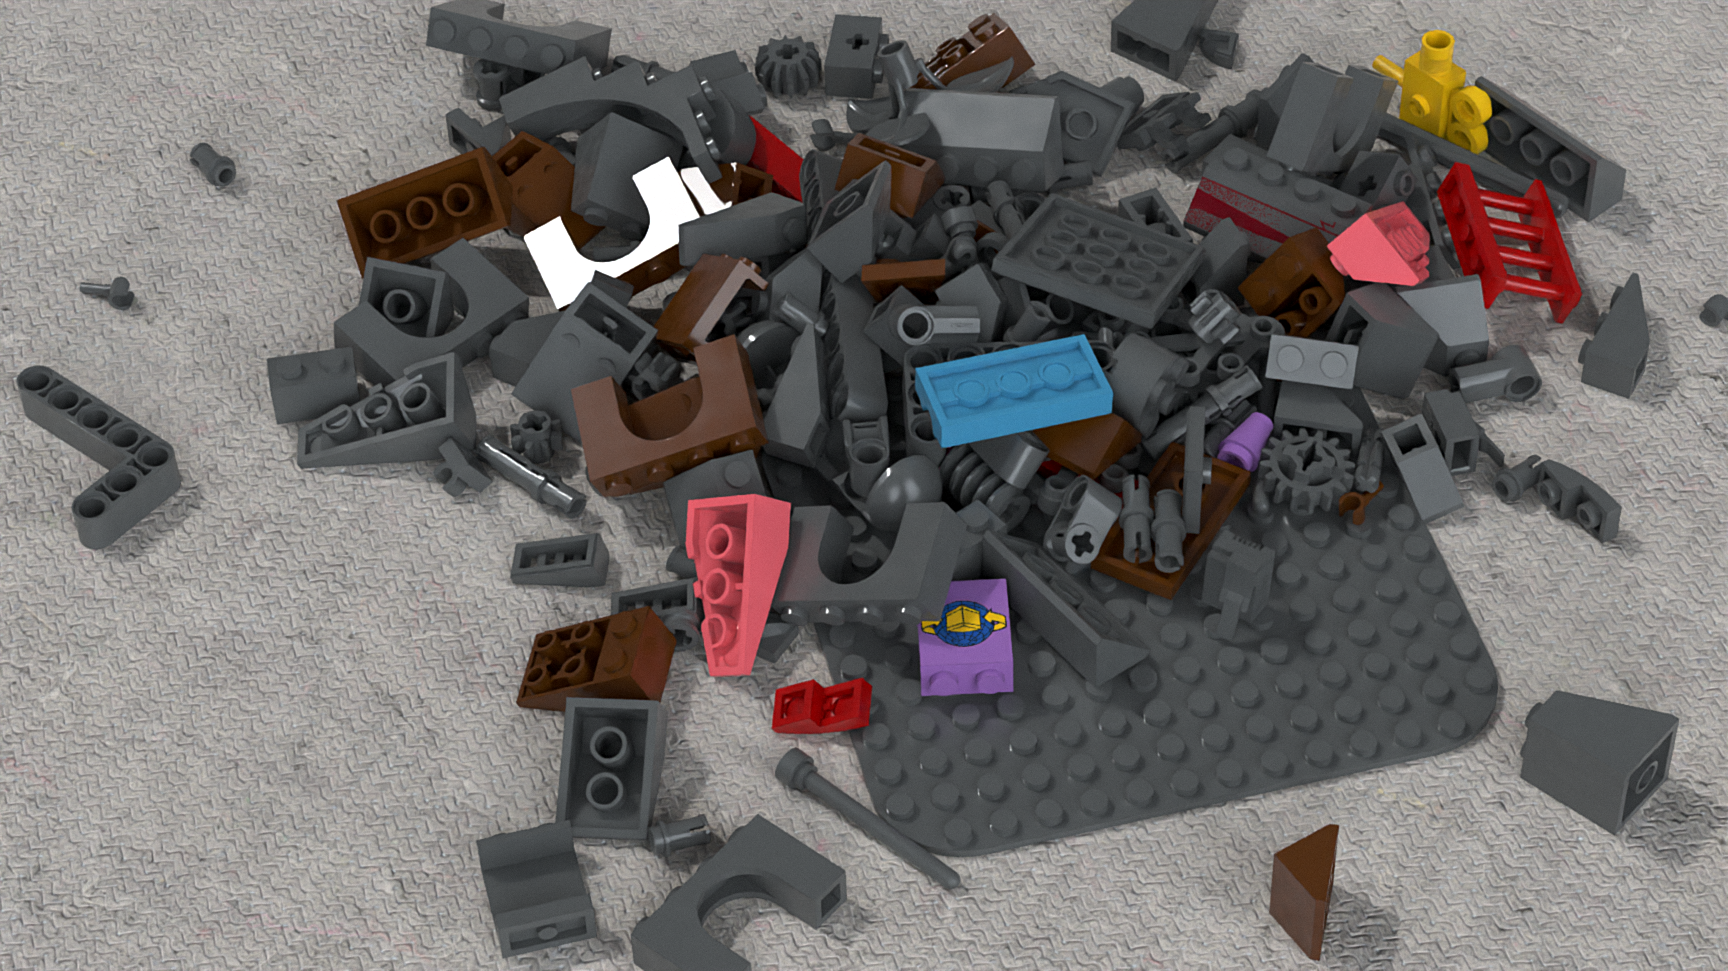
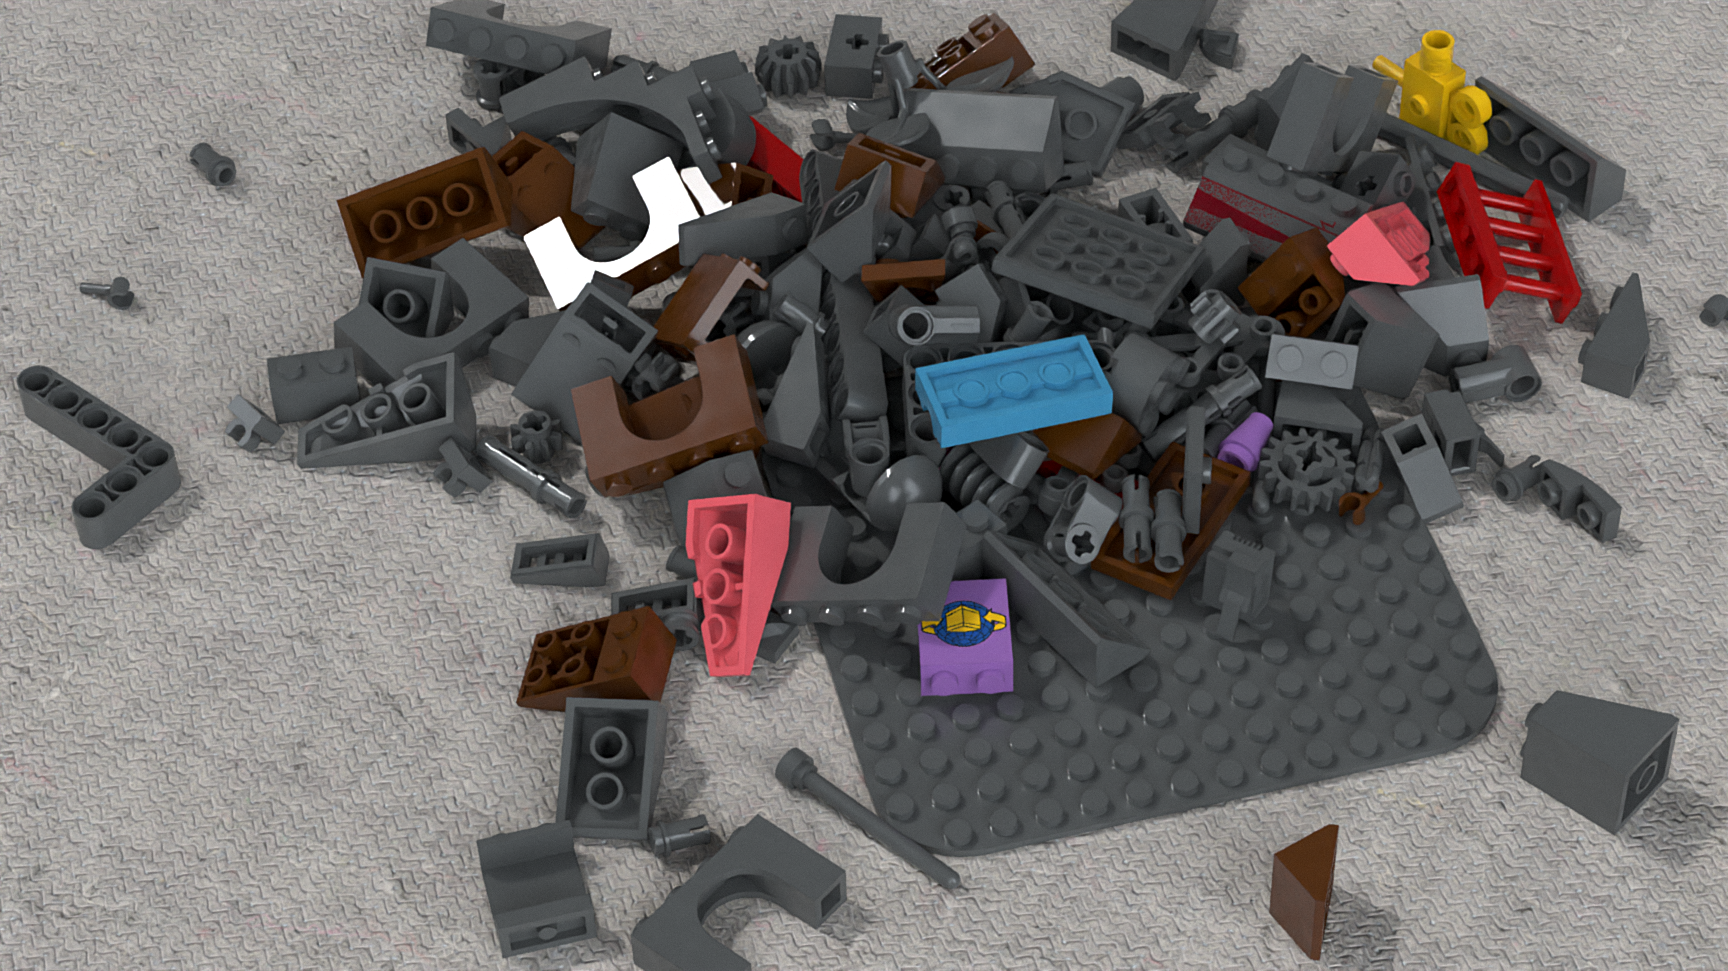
(253, 422): none -> dark grey tile
(818, 710): red slope -> none

